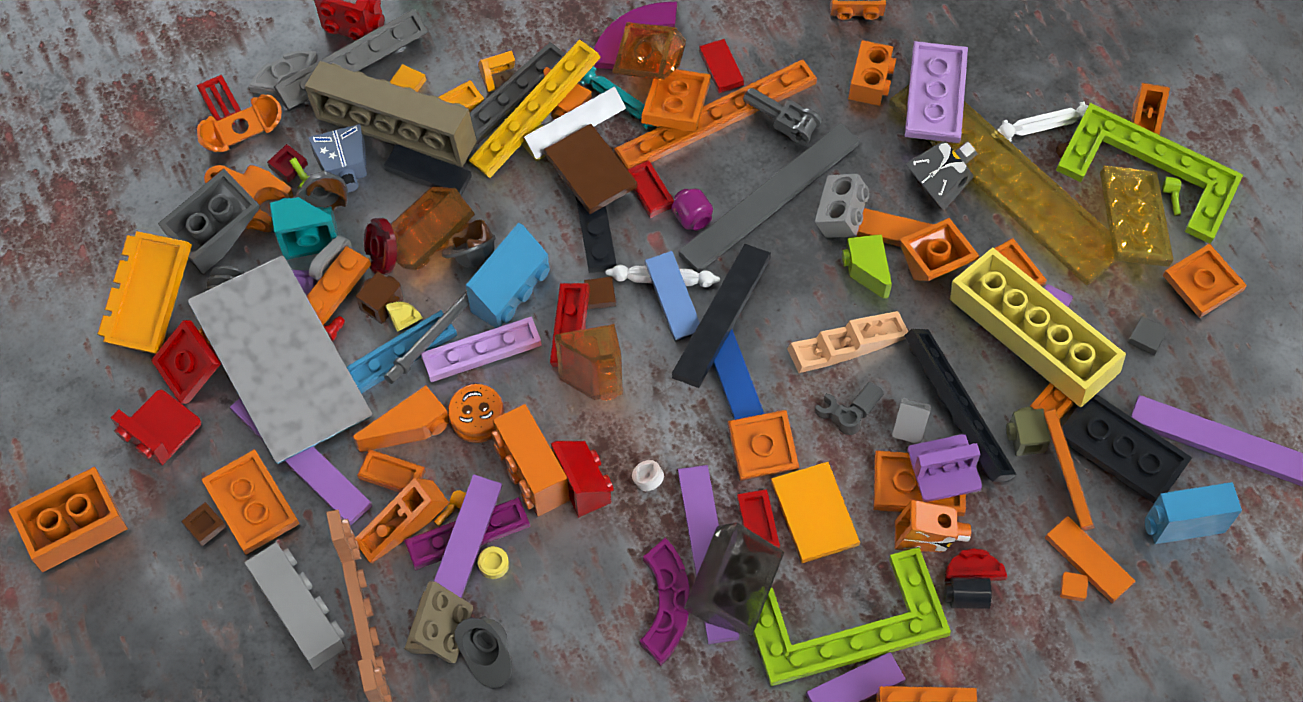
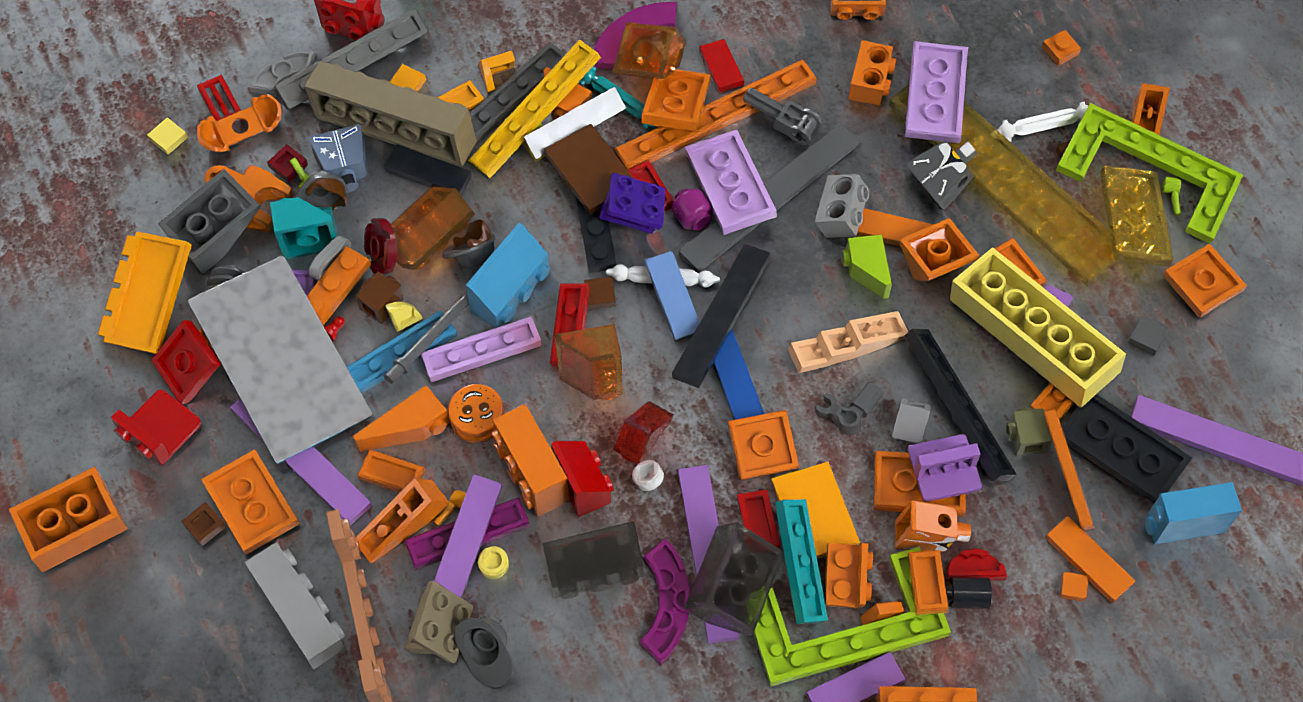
(167, 136): none -> light yellow tile
(593, 560): none -> clear smoke slope
(634, 204): none -> dark purple bracket
(642, 432): none -> clear red arch
(730, 182): none -> lavender plate
(801, 561): none -> teal plate
(847, 575): none -> orange bracket
(882, 611): none -> orange tile
(928, 582): none -> orange tile
(1061, 47): none -> orange plate

